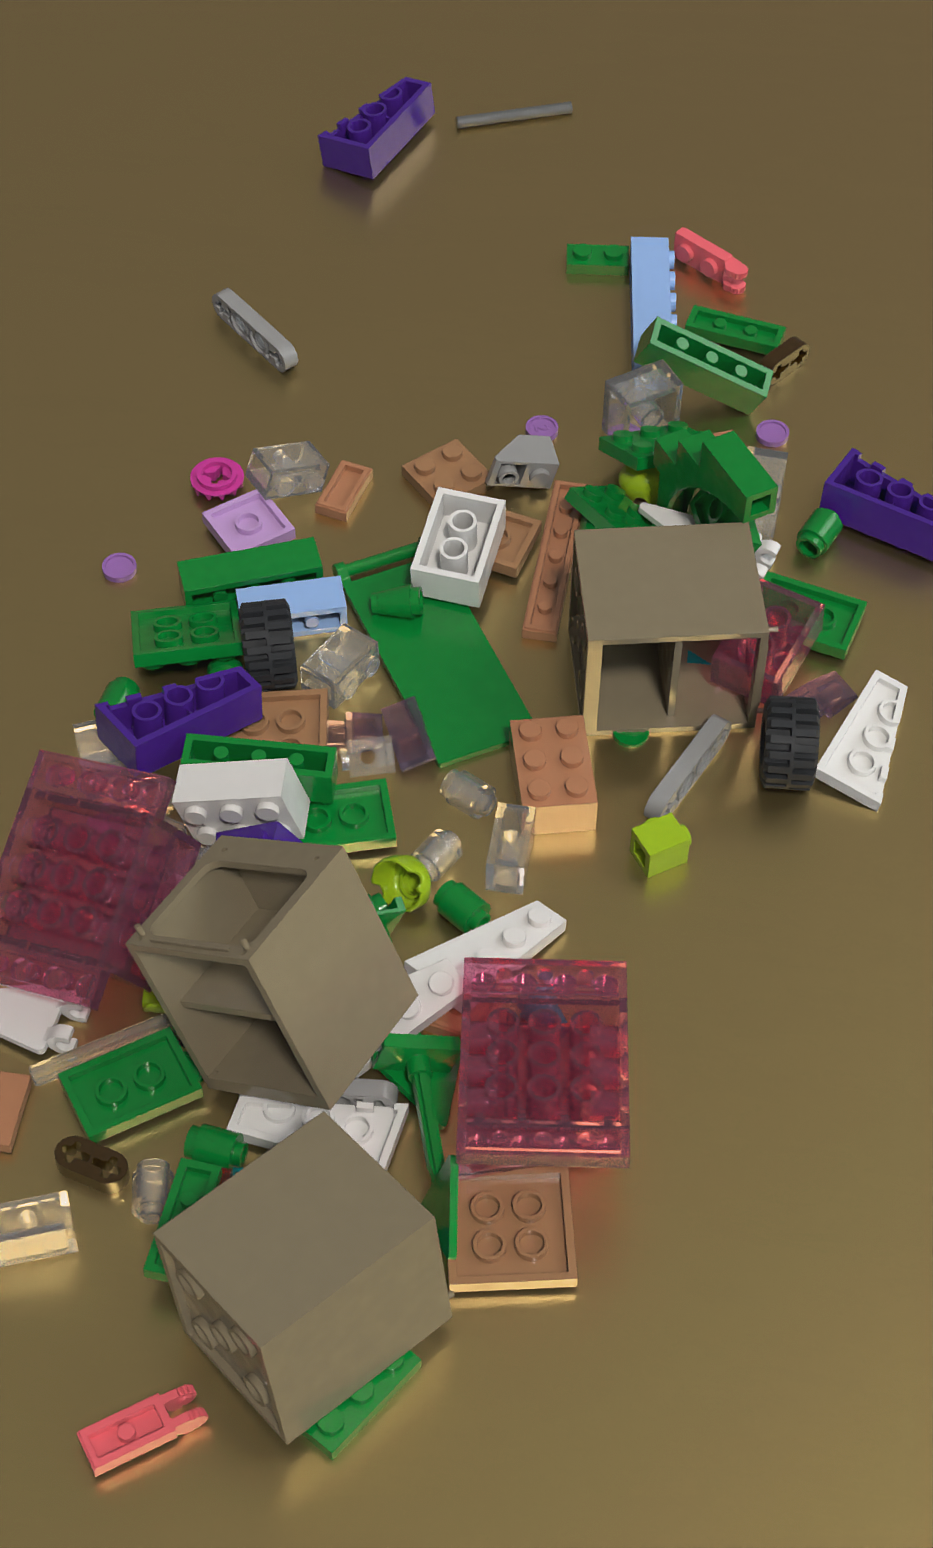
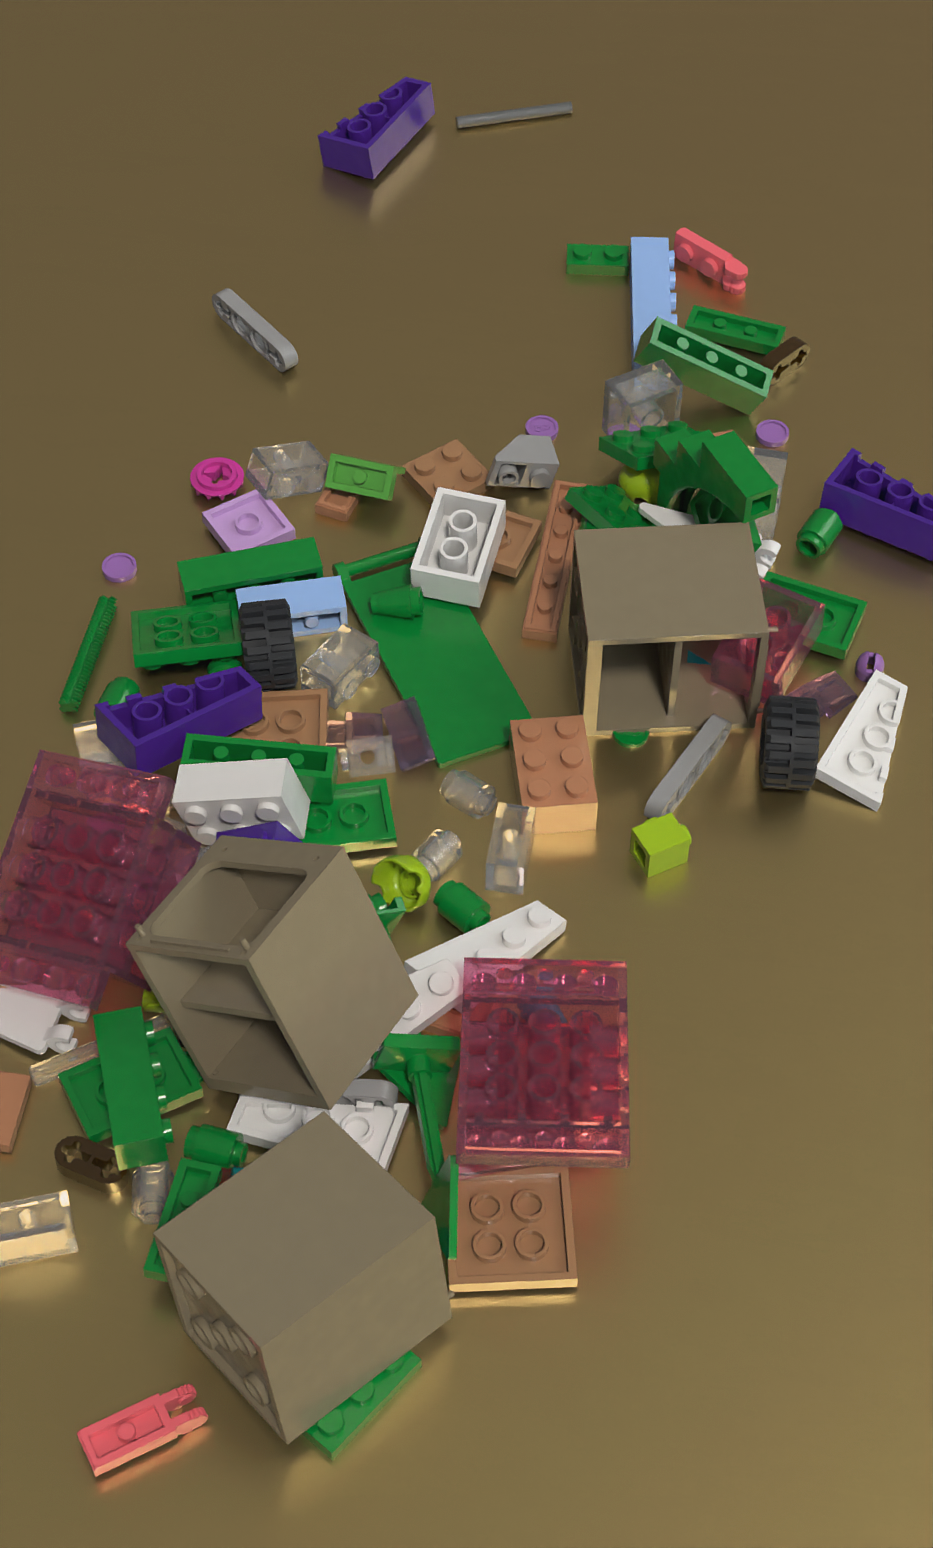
(87, 654): none -> green axle
(130, 1088): none -> green brick
(362, 476): none -> bright green panel
(861, 665): none -> medium lavender hinge

